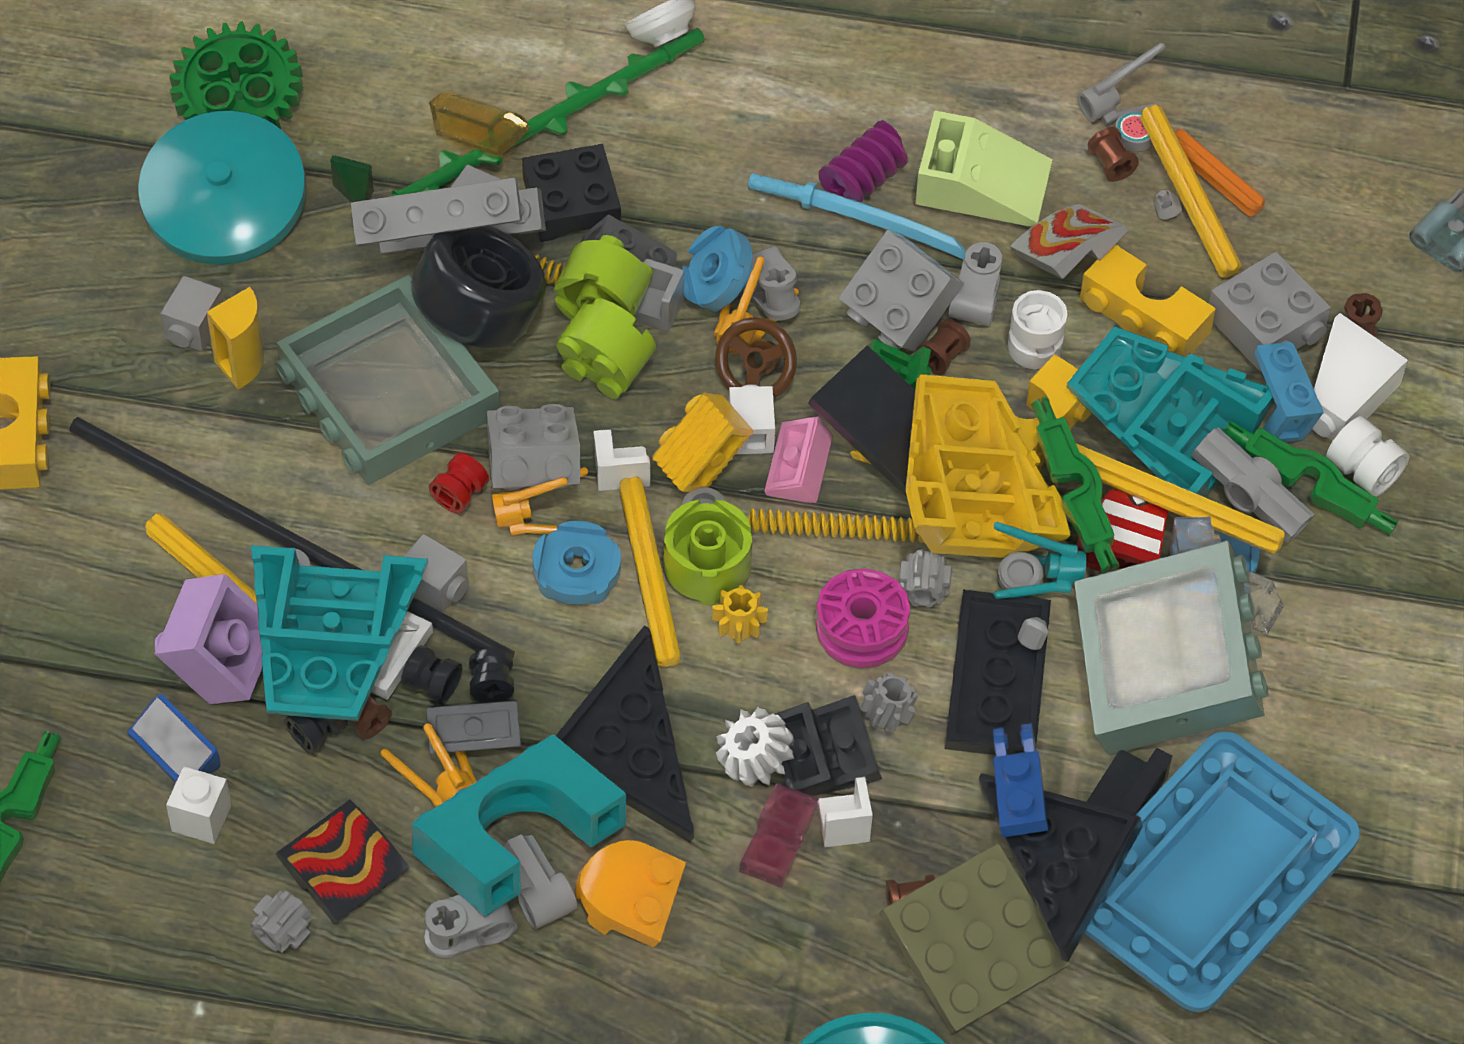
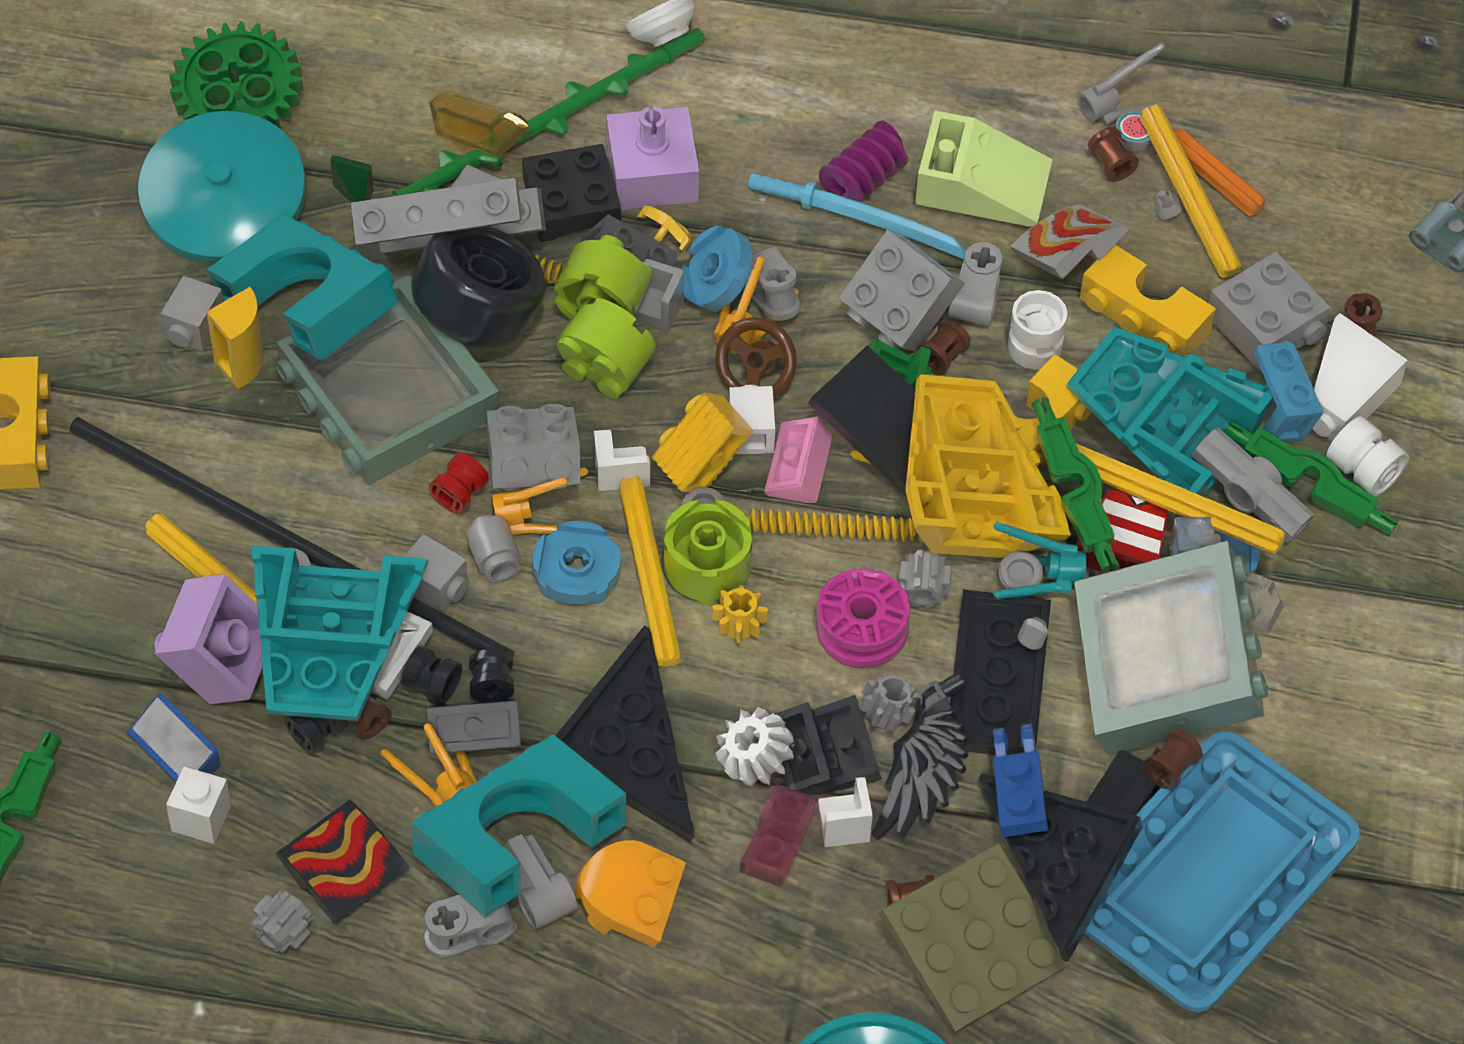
(291, 251): none -> teal arch
(493, 548): none -> light grey brick
(653, 157): none -> lavender brick
(668, 224): none -> yellow piece
(925, 760): none -> black animal
(1173, 759): none -> copper bush

